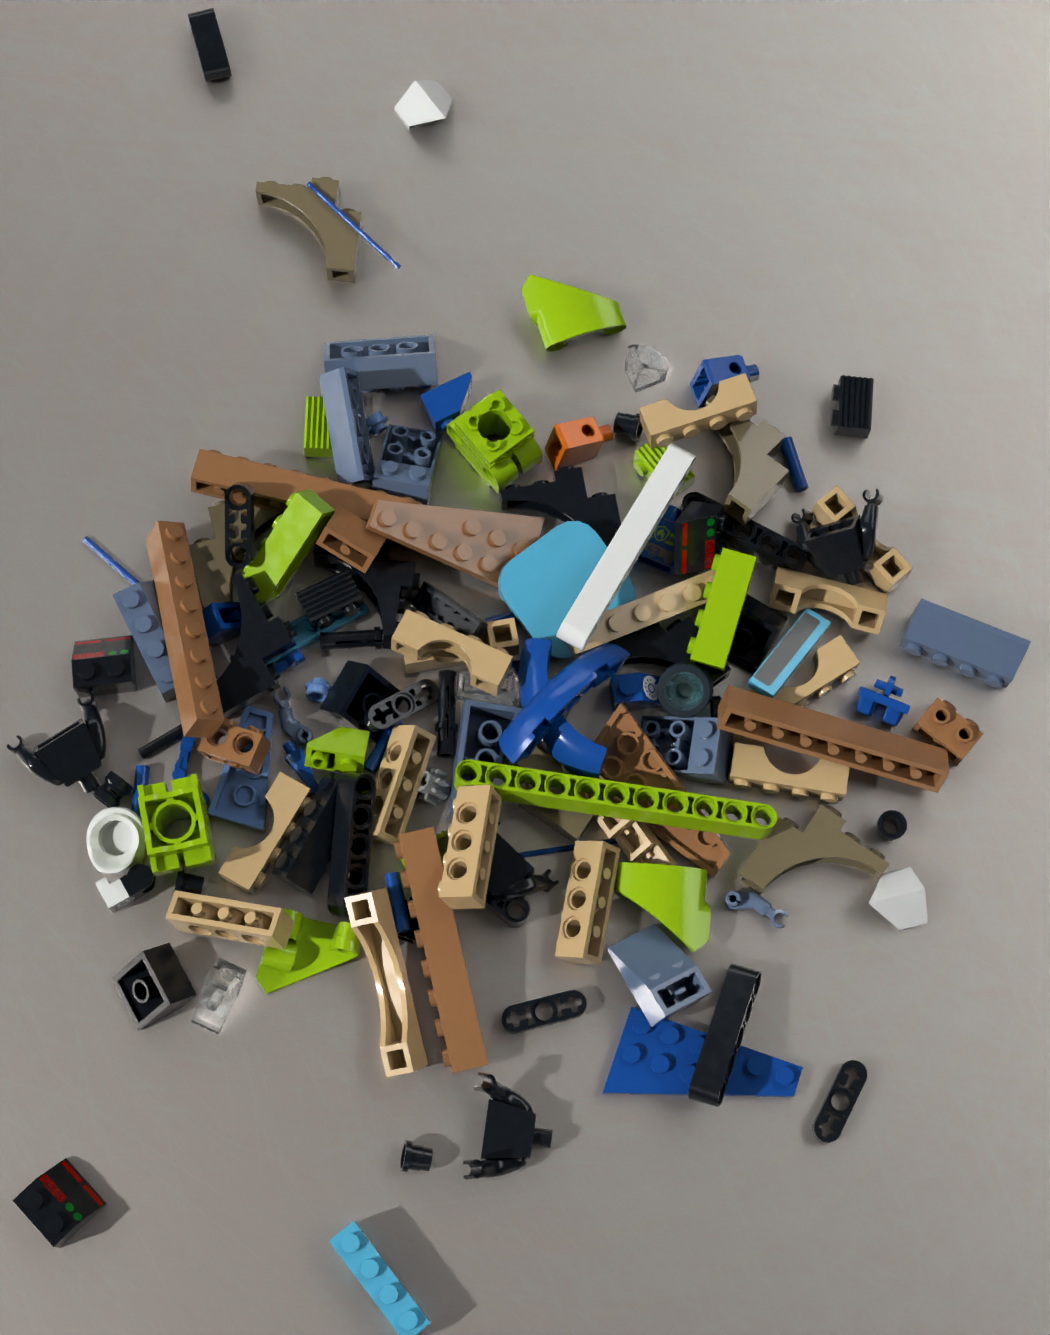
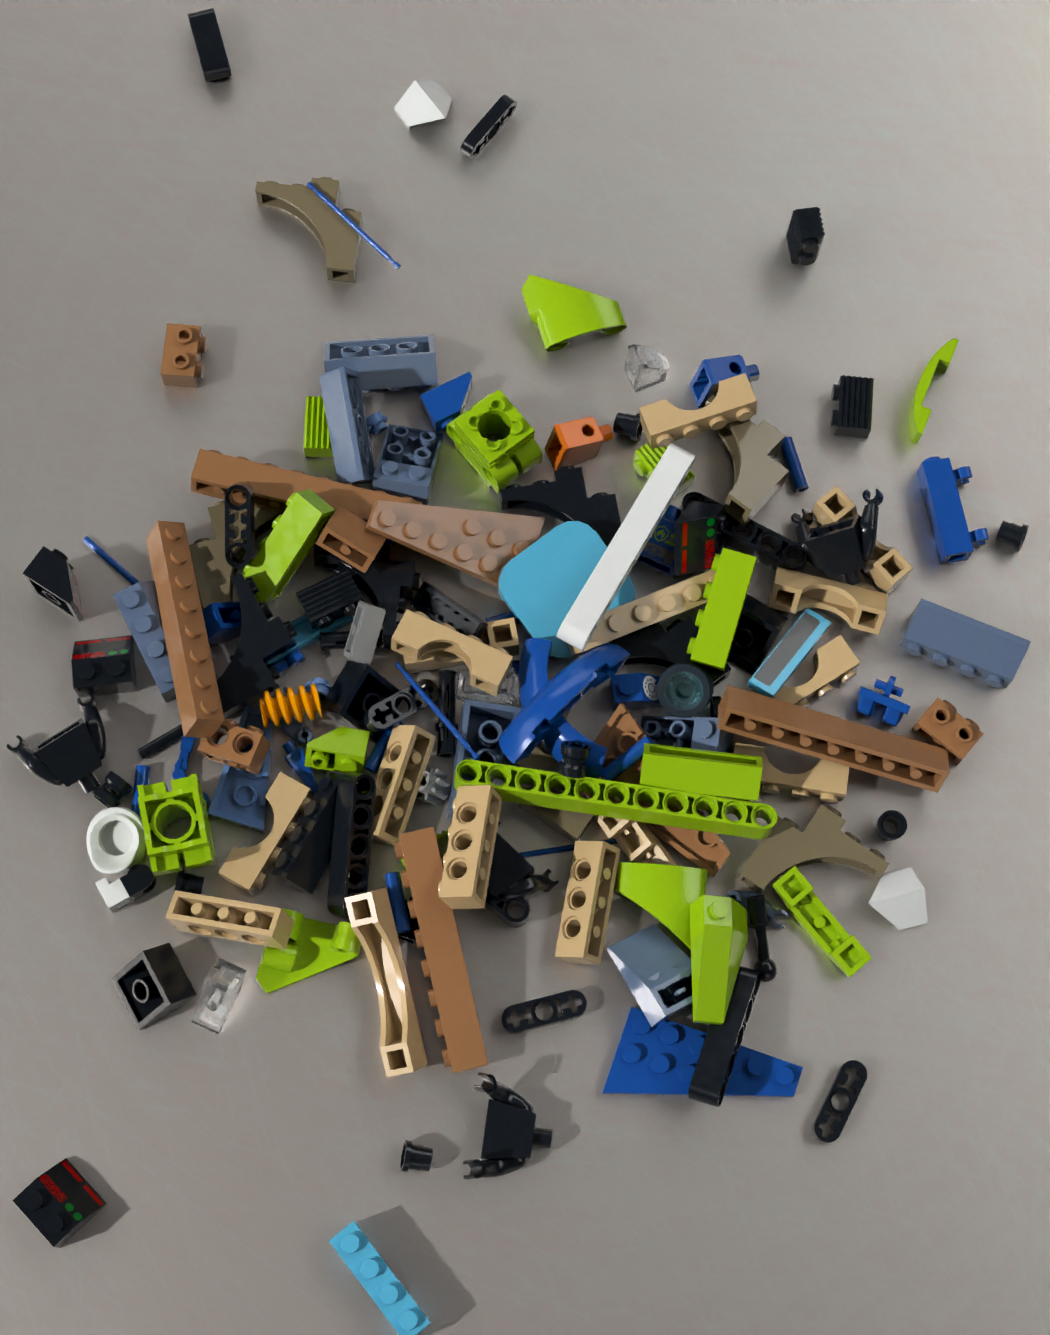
(54, 580): none -> black slope
(182, 355): none -> medium nougat brick
(290, 705): none -> light orange piece
(364, 632): none -> light grey slope
(461, 739): none -> blue piece
(488, 127): none -> black beam
(574, 756): none -> black wheel
(625, 760): none -> blue piece
(701, 771): none -> lime brick
(717, 949): none -> lime wedge
(759, 921): none -> black pin
(805, 235): none -> black brick
(820, 923): none -> lime slope
(918, 414): none -> lime slope
(945, 509): none -> blue brick
(1012, 534): none -> black piece

